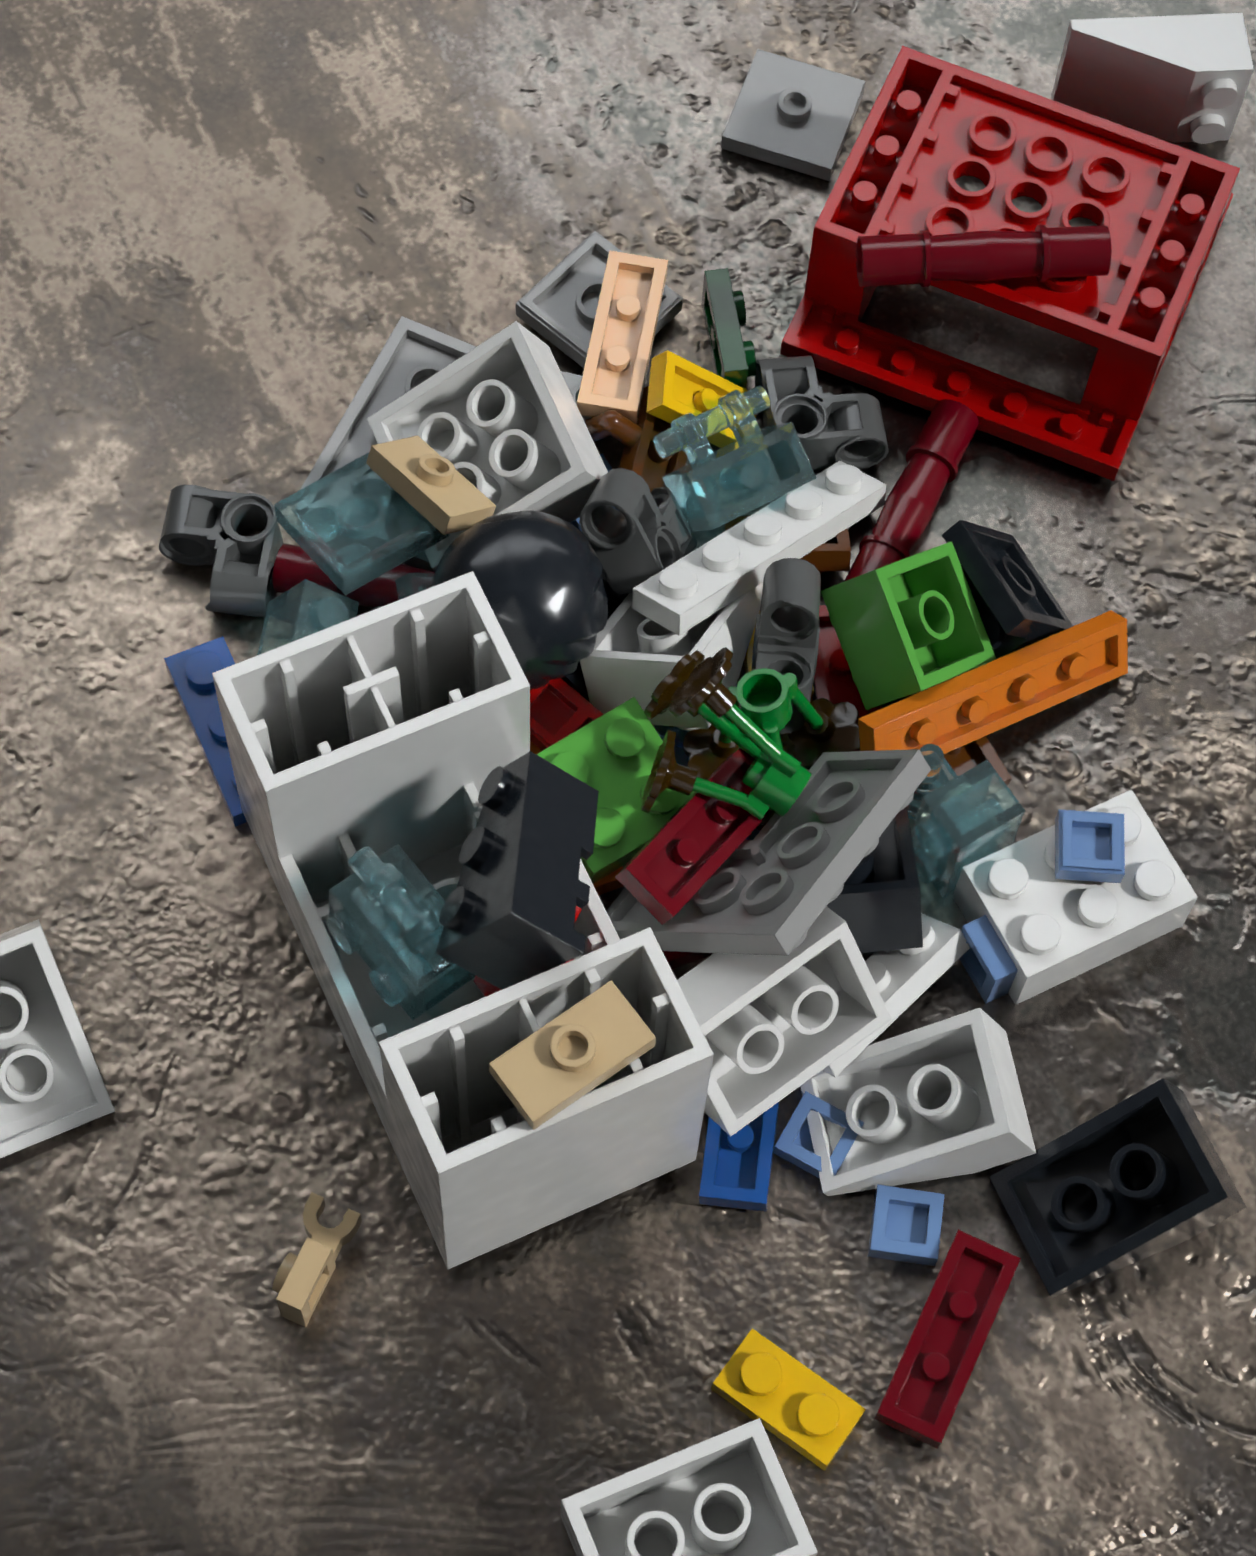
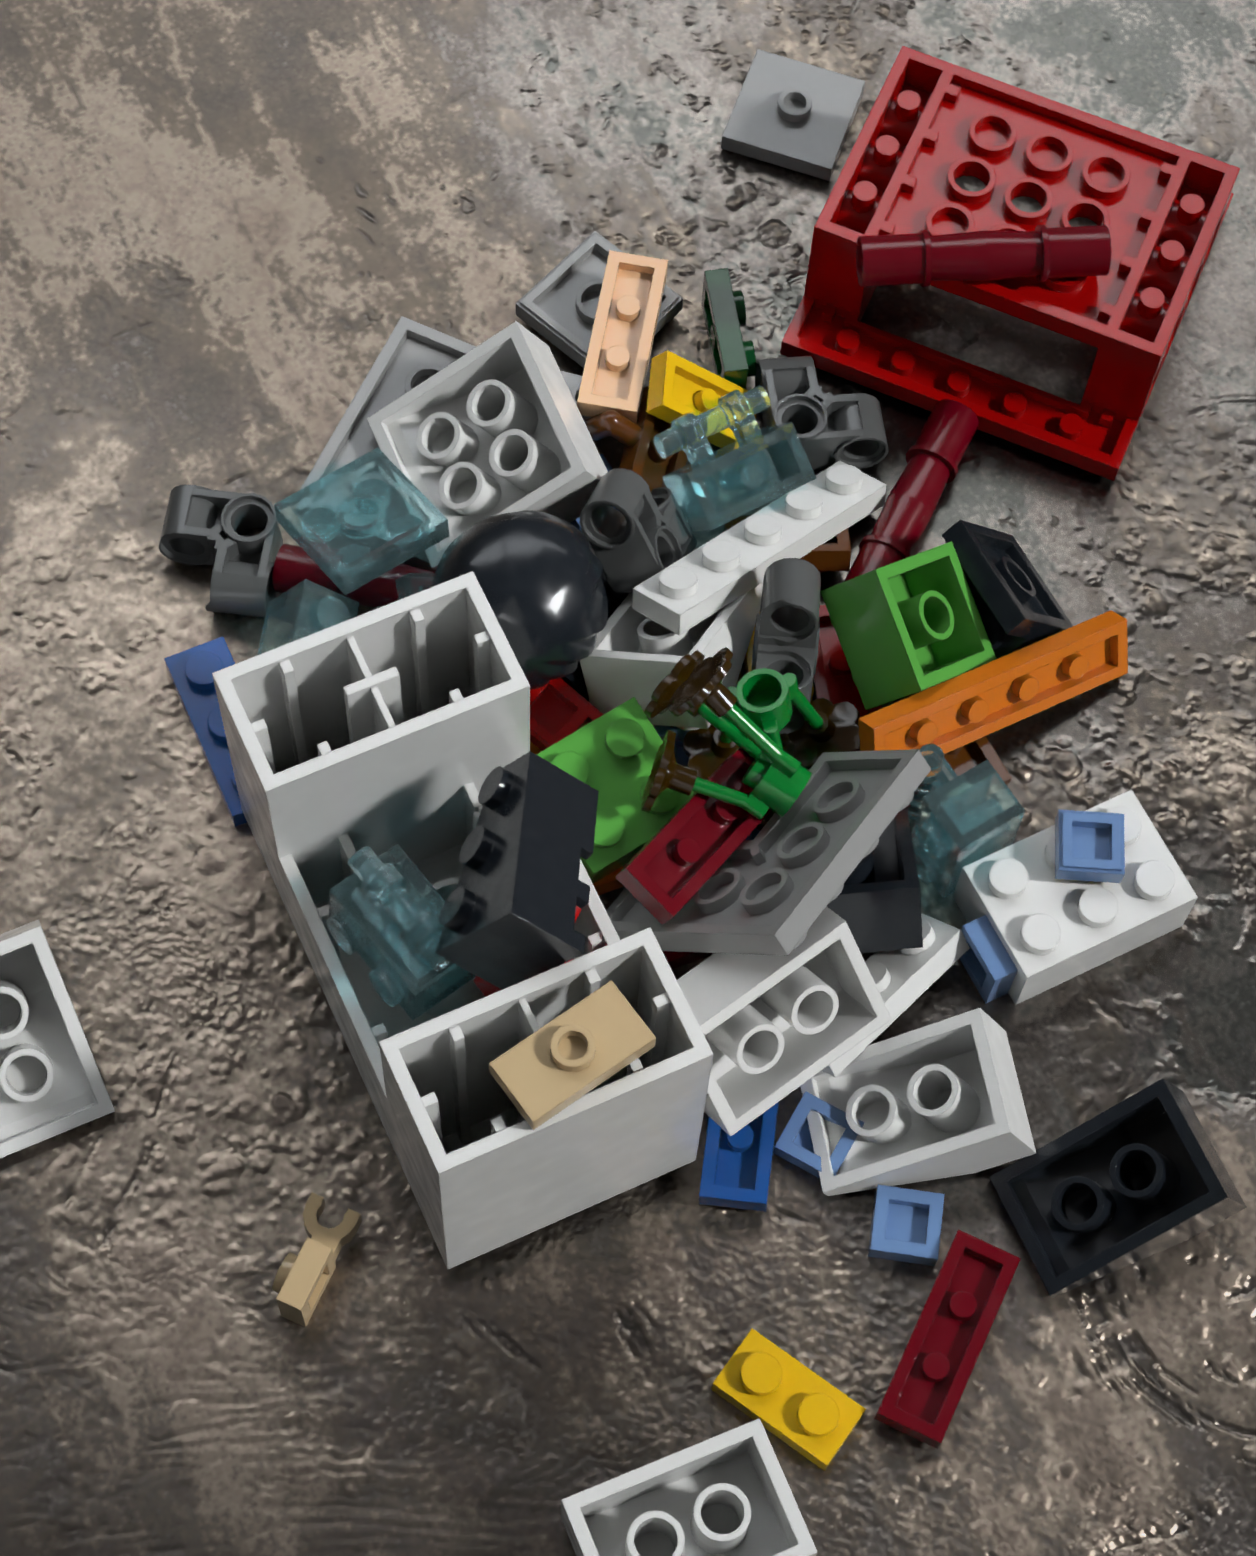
(430, 484): tan plate -> none
(1158, 73): white slope -> none

